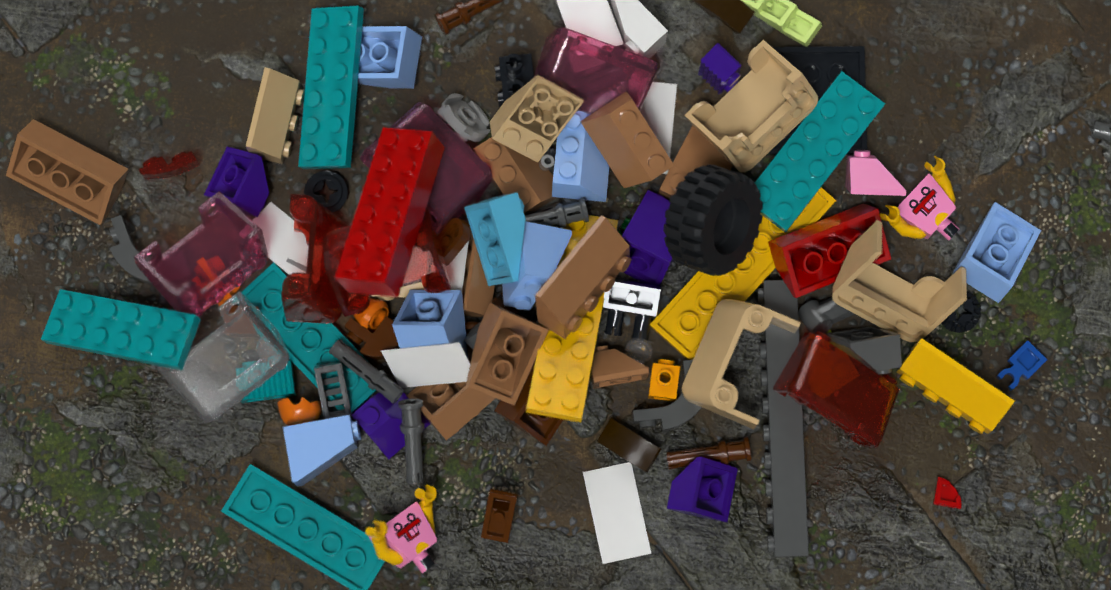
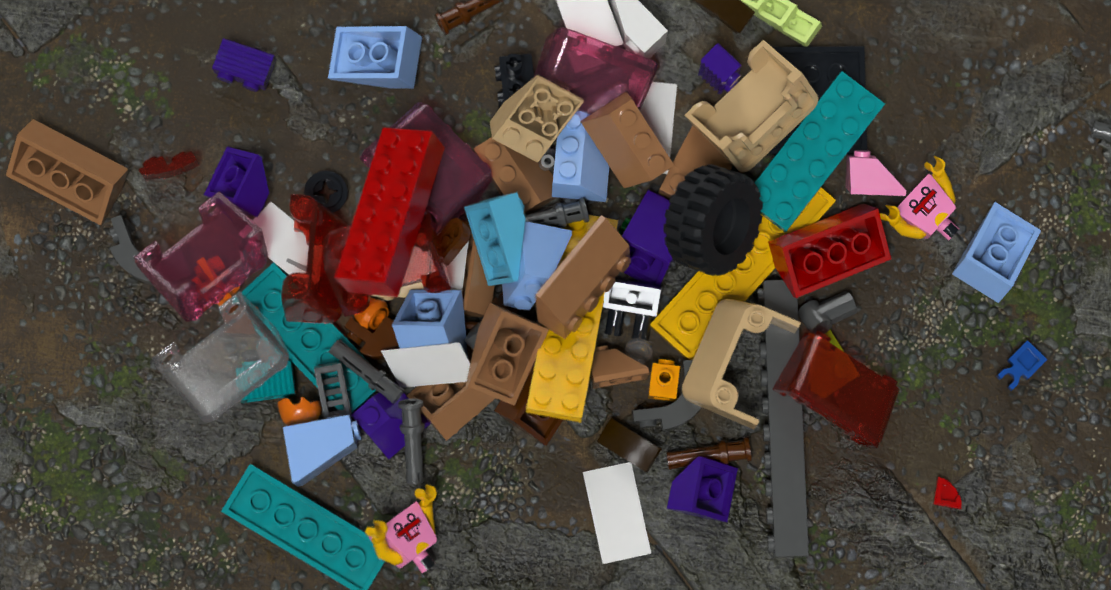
(121, 329): teal plate -> none
(243, 65): none -> dark purple brick
(274, 116): tan slope -> none
(331, 87): teal plate -> none
(466, 119): light grey plate -> none
(499, 515): reddish brown slope -> none
(870, 346): dark grey slope -> none
(891, 300): tan windscreen -> none
(954, 387): yellow slope -> none
(966, 321): black gear -> none

